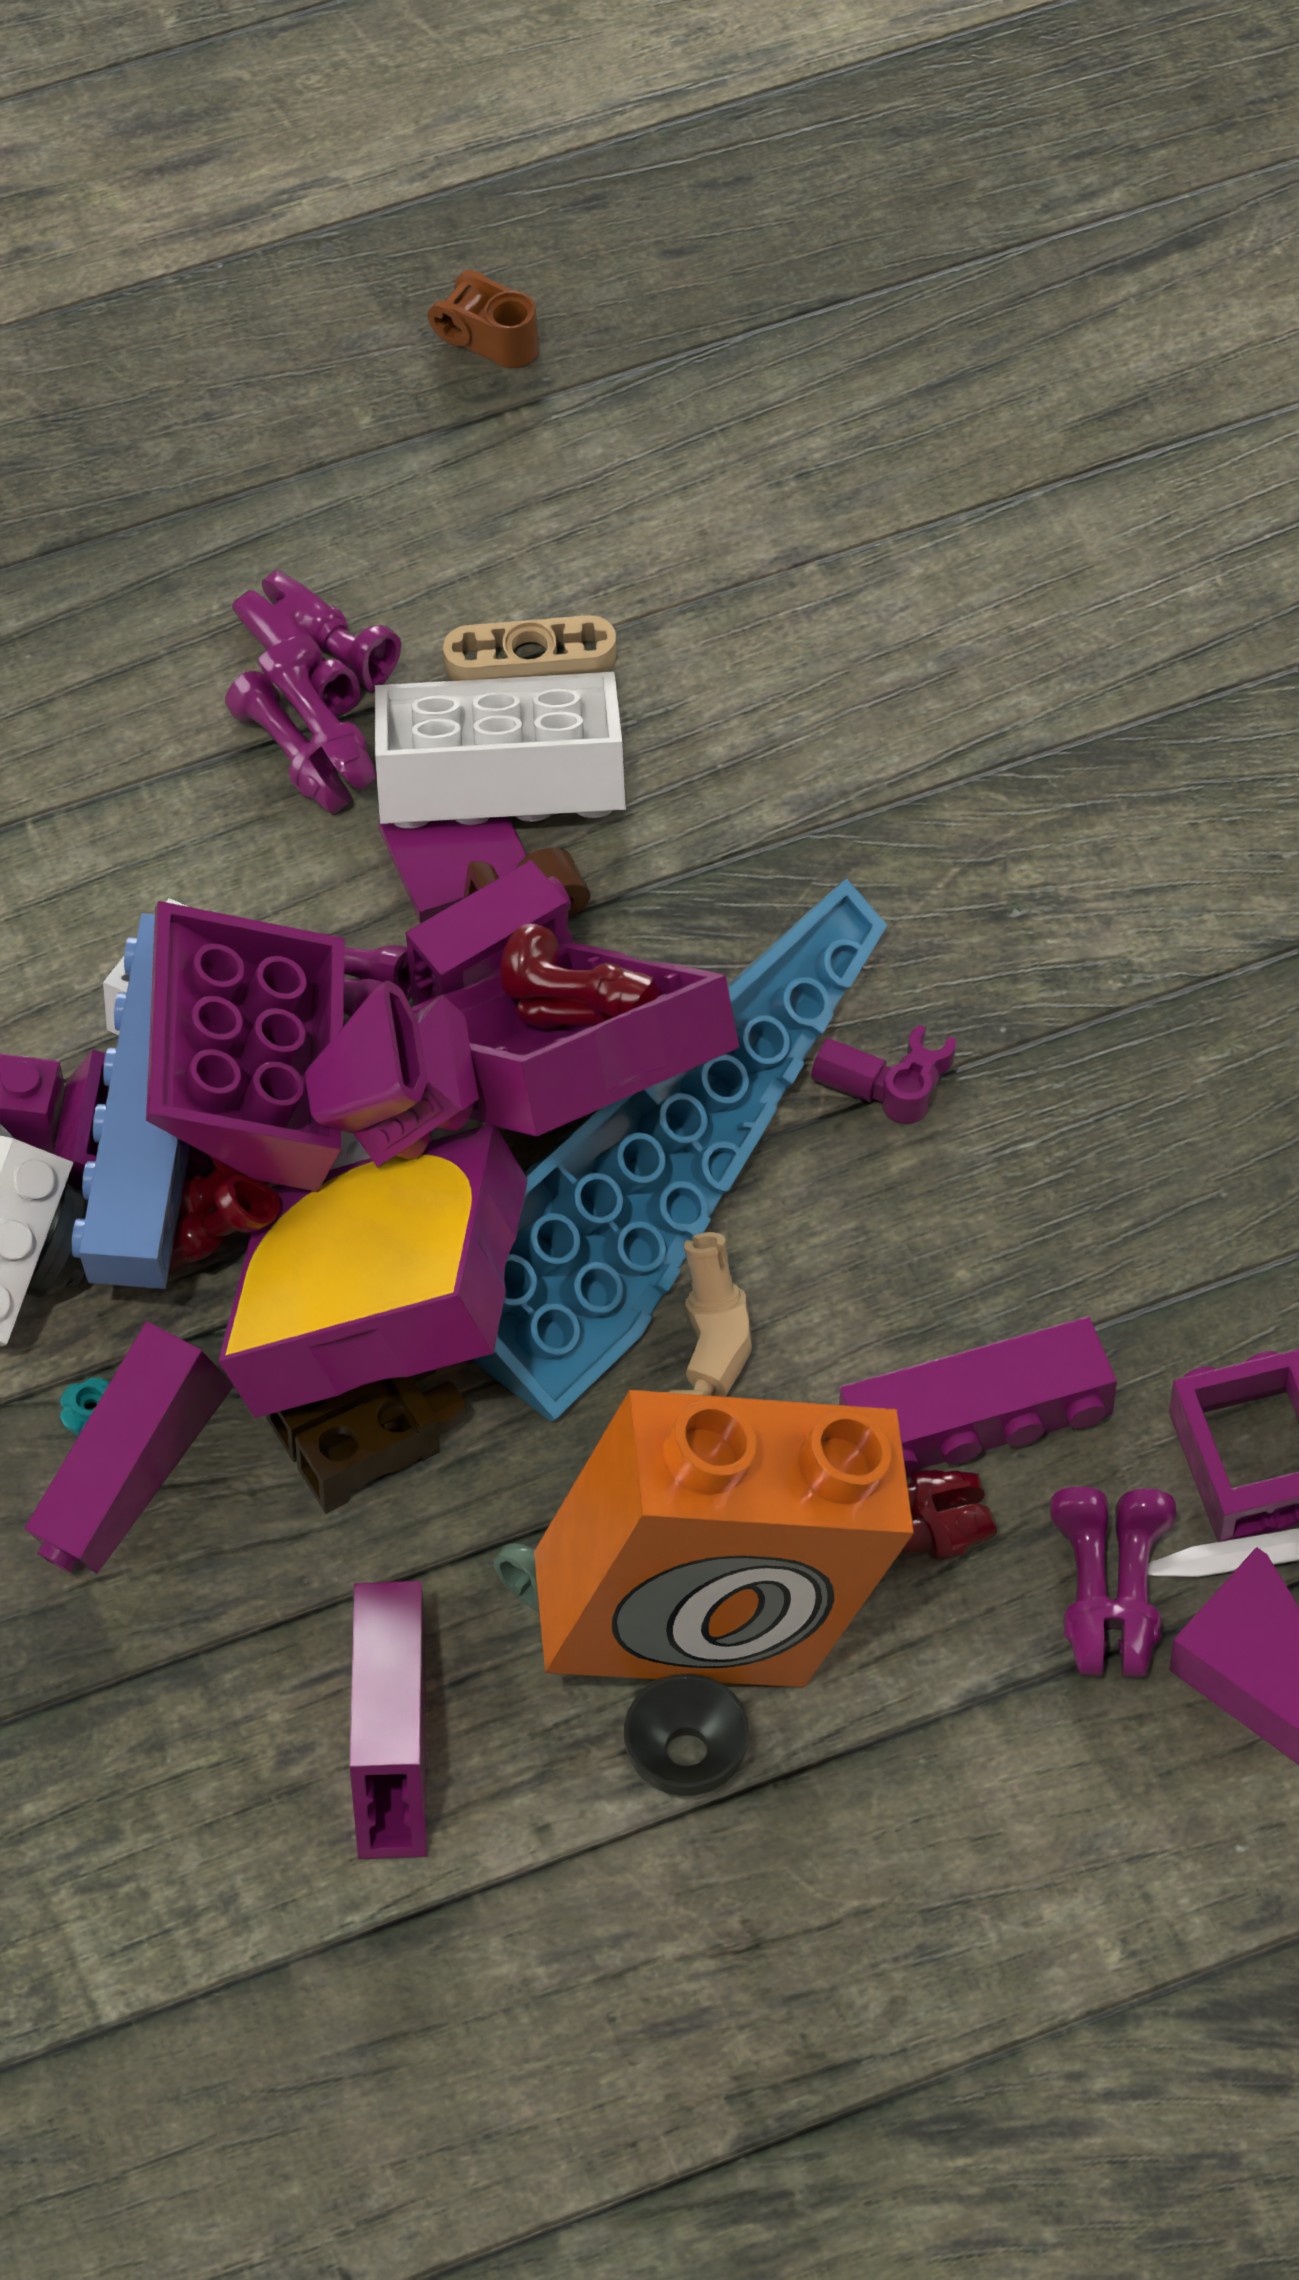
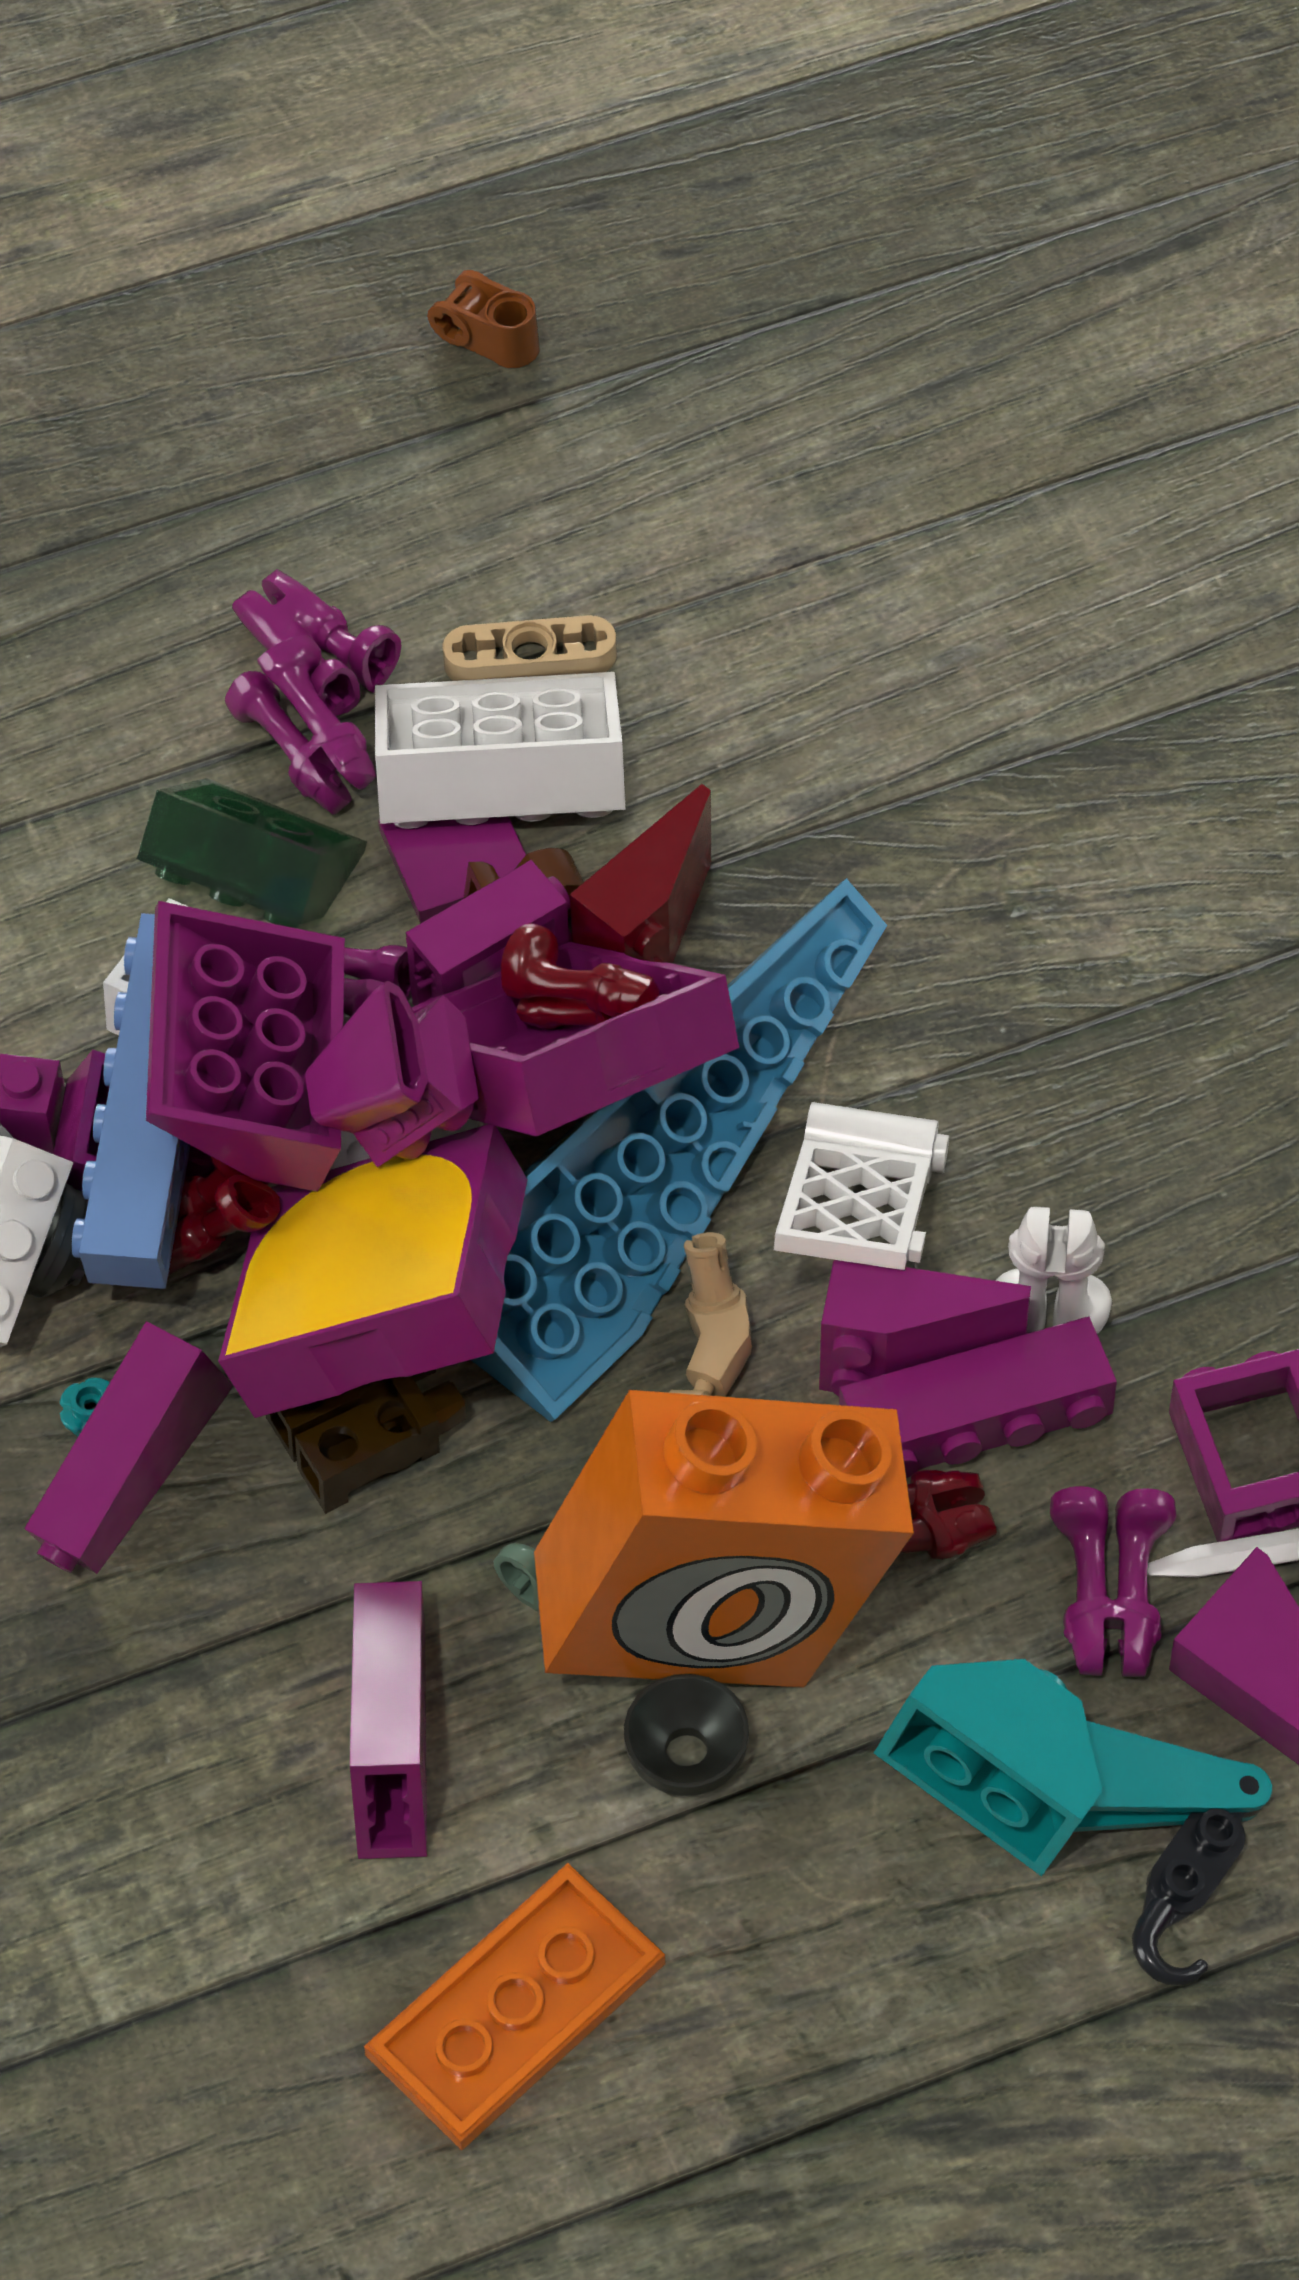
(248, 851): none -> clear green slope
(514, 2006): none -> orange tile
(649, 888): none -> dark red slope
(862, 1151): none -> white piece
(901, 1089): magenta bar -> none
(903, 1318): none -> magenta slope
(1029, 1771): none -> teal slope
(1063, 1252): none -> white piece

